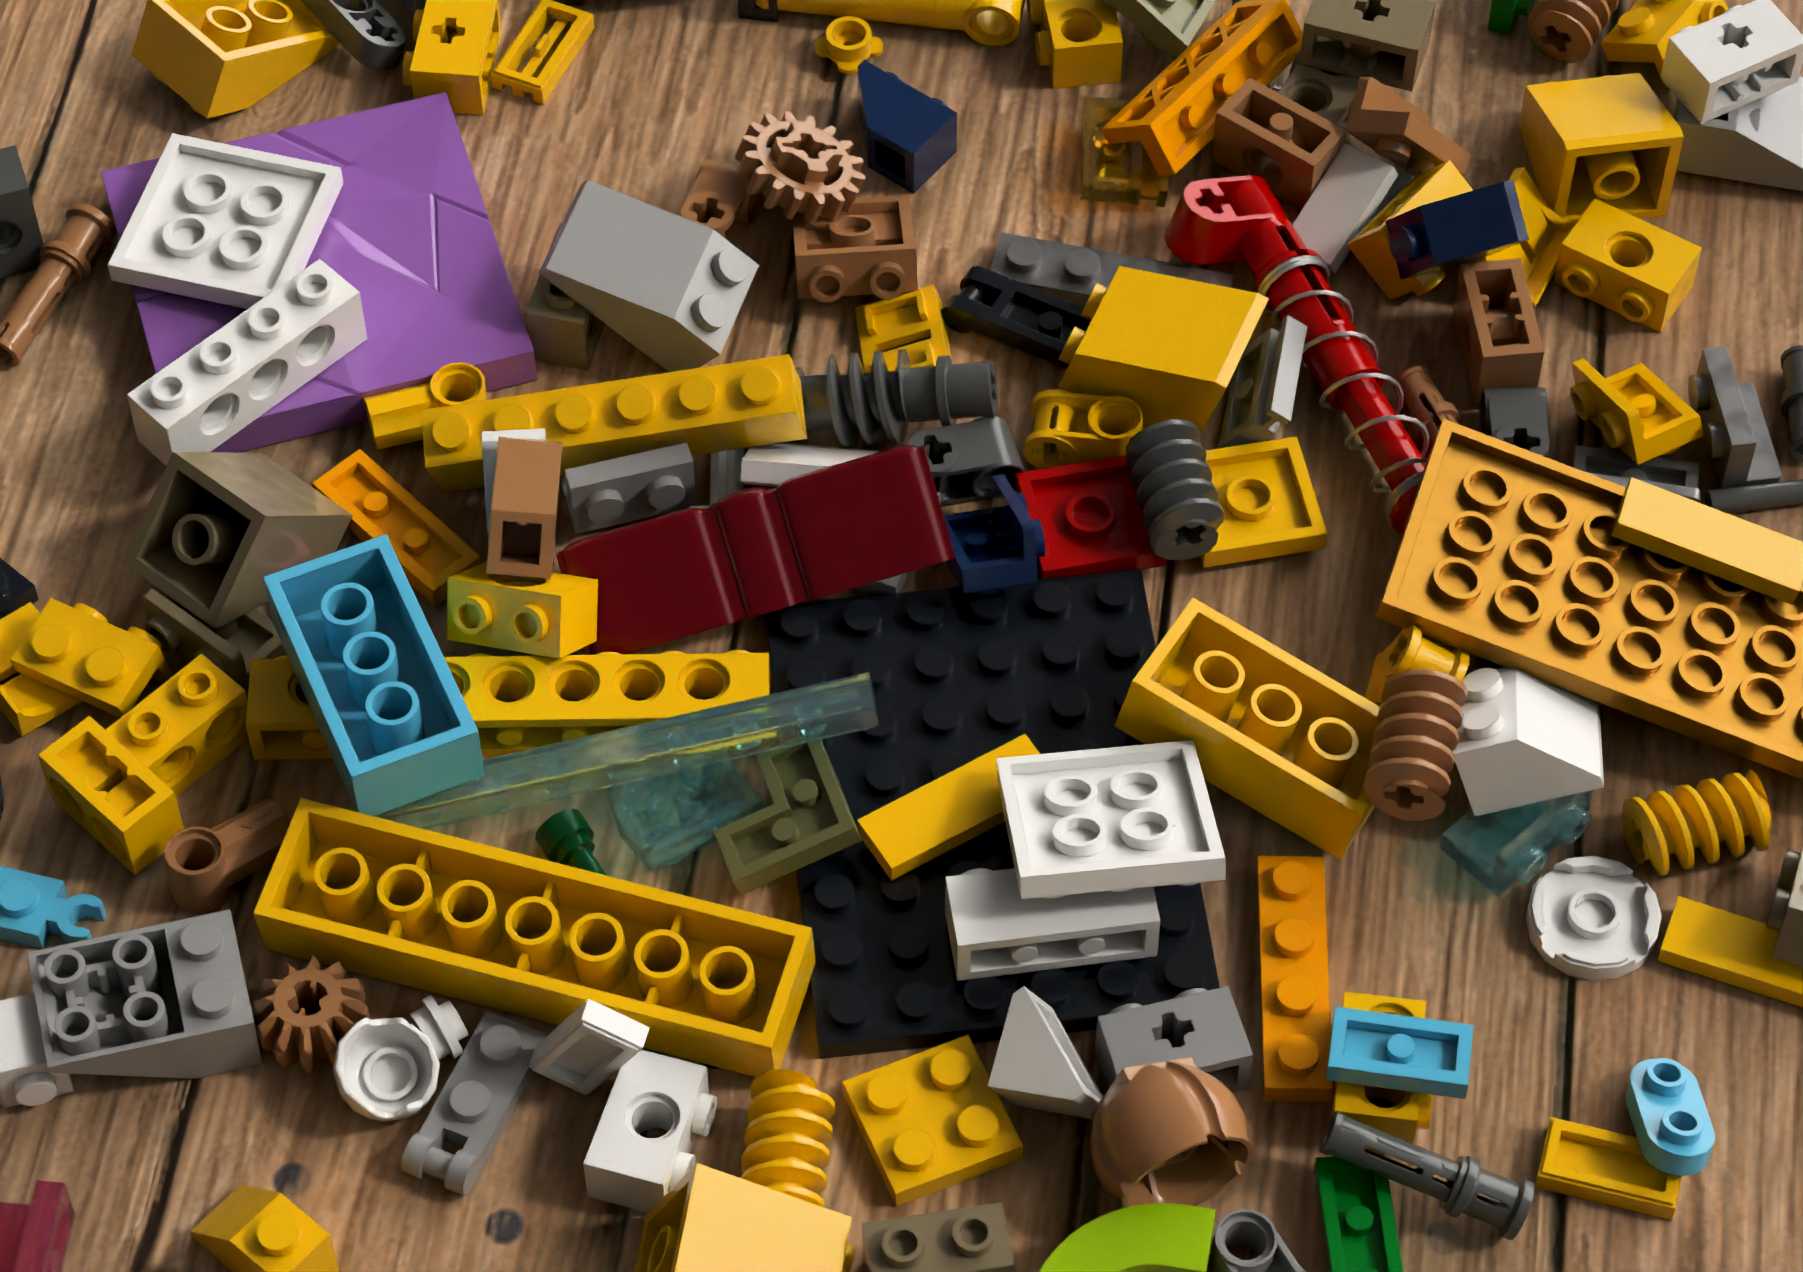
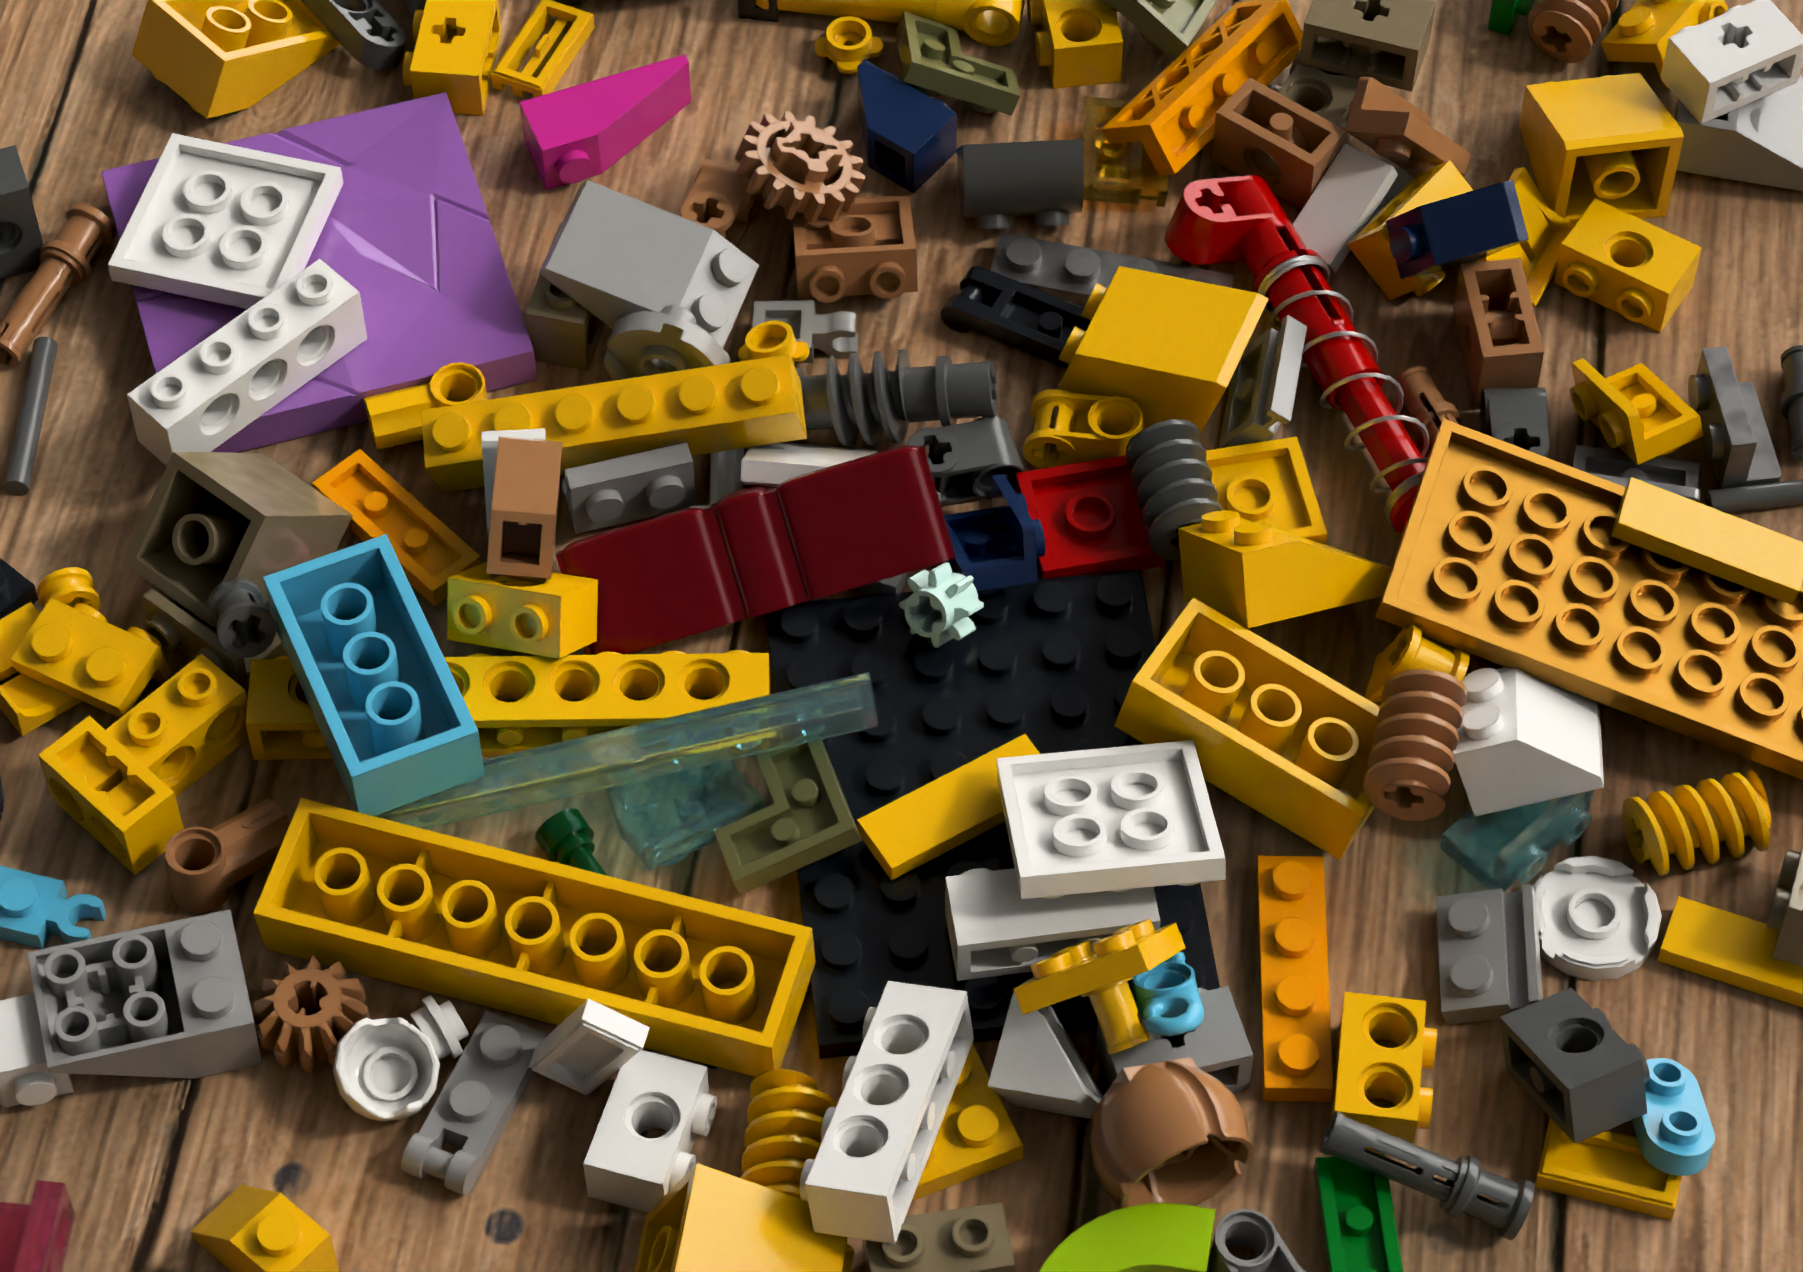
(31, 416): none -> dark grey bar
(70, 587): none -> yellow bush
(241, 618): none -> dark grey bush
(598, 122): none -> dark pink slope
(659, 343): none -> light grey plate
(771, 340): none -> yellow plate
(828, 332): none -> light grey plate
(888, 1112): none -> white brick
(902, 321): yellow piece -> none
(936, 66): none -> olive plate
(941, 604): none -> light aqua gear
(1021, 180): none -> dark grey brick
(1103, 978): none -> yellow plate
(1169, 997): none -> medium azure piece
(1269, 574): none -> yellow slope
(1400, 1052): medium azure plate -> none
(1488, 954): none -> light grey plate
(1575, 1064): none -> dark grey brick

